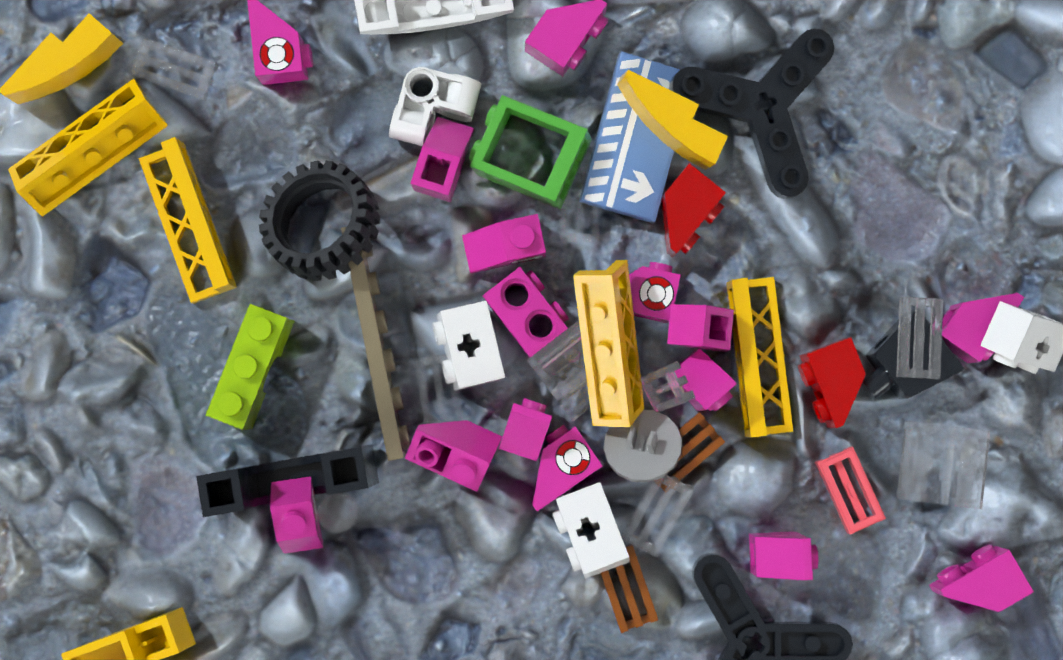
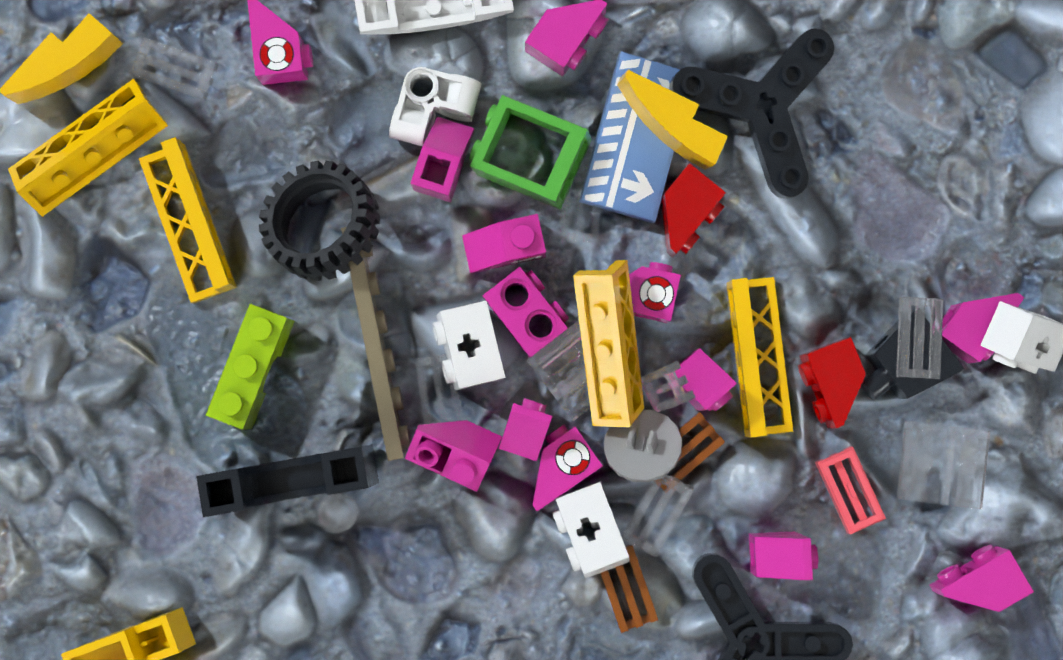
(295, 515): dark pink slope -> none
(700, 327): dark pink slope -> none

